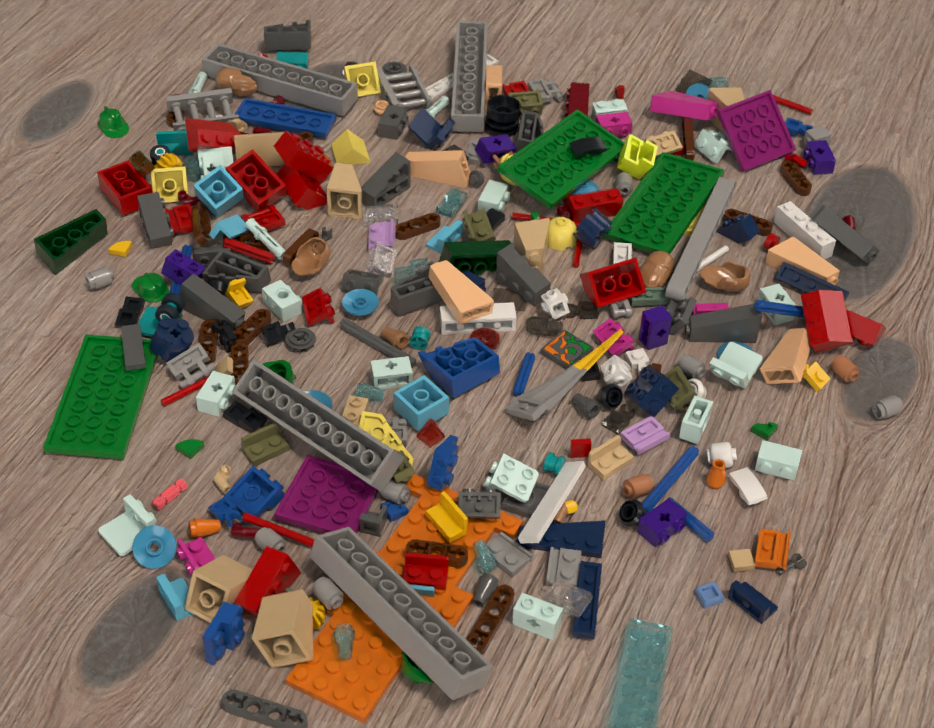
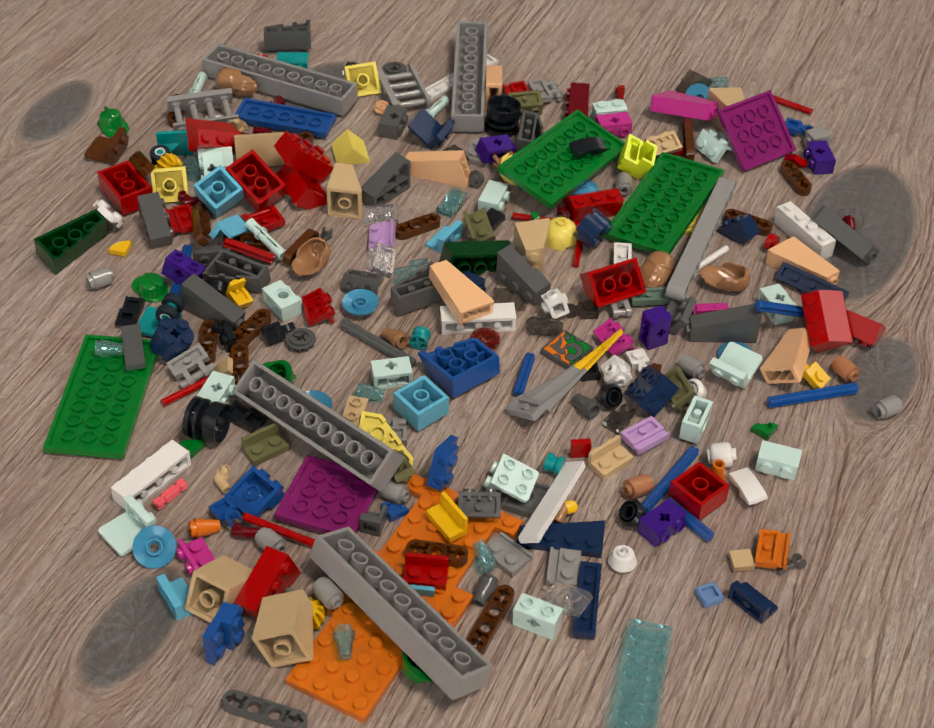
(104, 209): none -> white plate
(107, 348): none -> clear light blue cone
(108, 149): none -> reddish brown bracket
(152, 473): none -> white brick
(207, 420): none -> black wheel
(430, 433): clear red slope -> none
(622, 559): none -> white cone
(699, 490): none -> red brick
(812, 395): none -> blue axle

